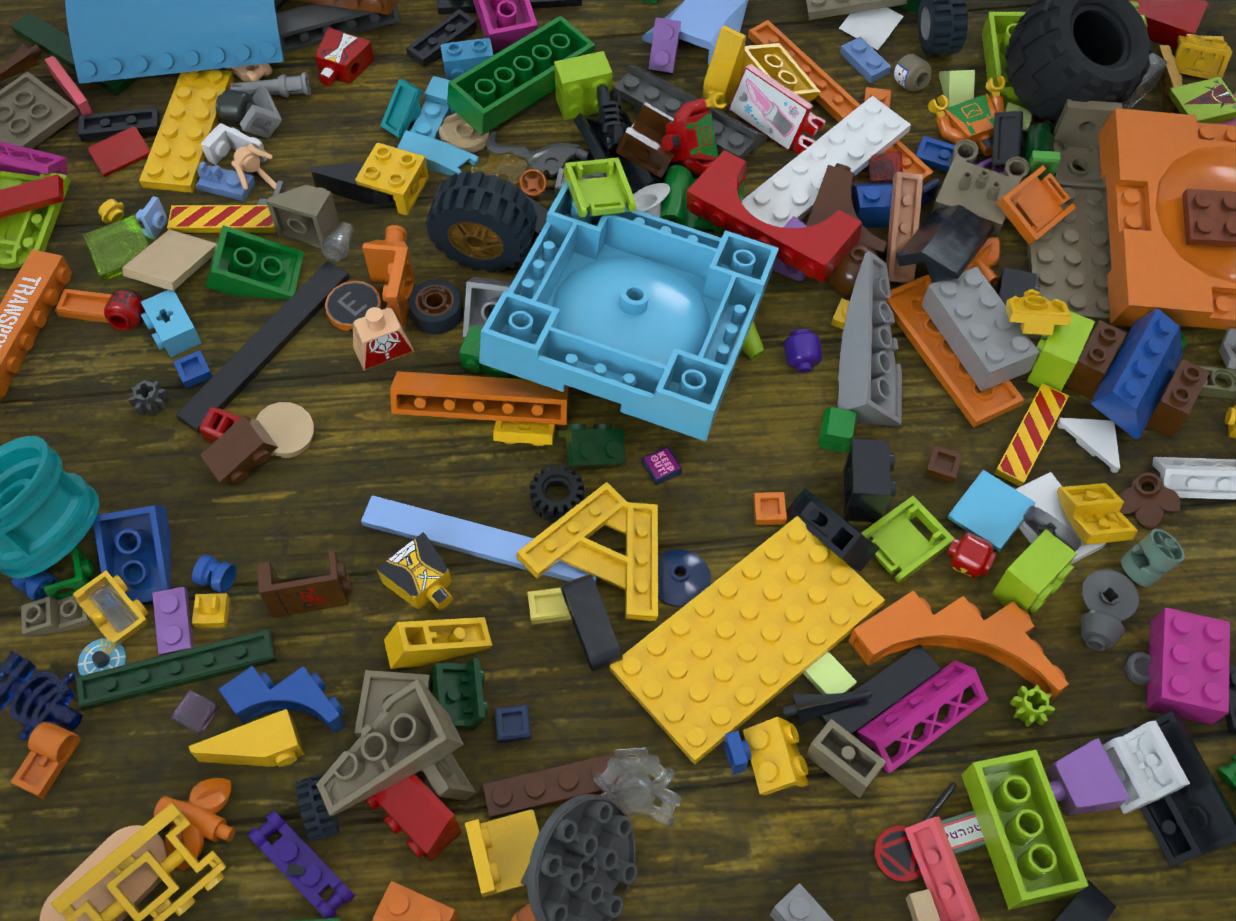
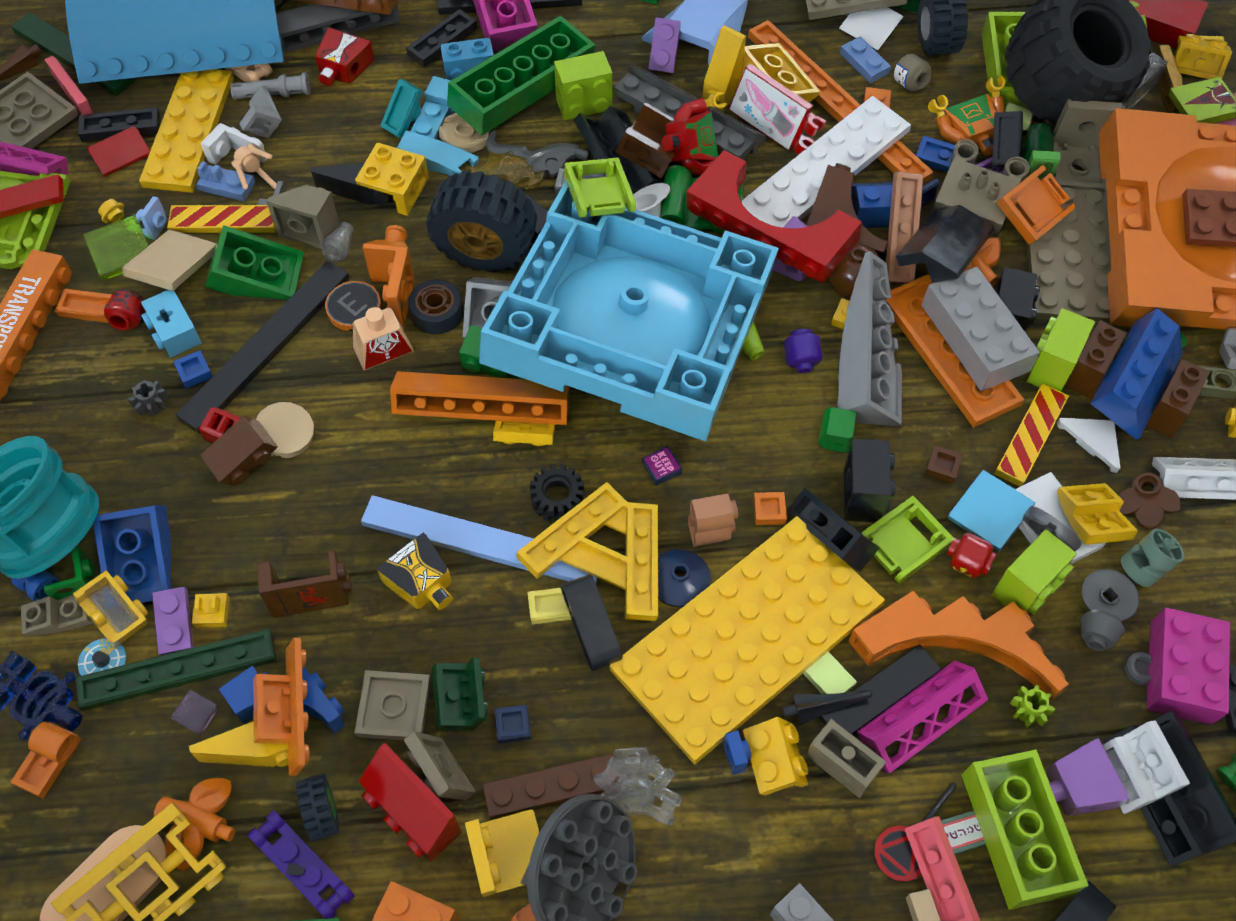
(213, 573): blue wheel -> none
(233, 106): pearl dark grey head -> none
(280, 708): none -> orange bracket
(399, 742): dark tan wedge -> none
(435, 640): yellow slope -> none
(532, 180): orange wheel -> none
(594, 445): dark green bracket -> none
(610, 117): black hinge -> none
(712, 519): none -> nougat brick
(884, 166): clear red slope -> none
(957, 85): yellowish green slope -> none
(1037, 313): yellow plate -> none

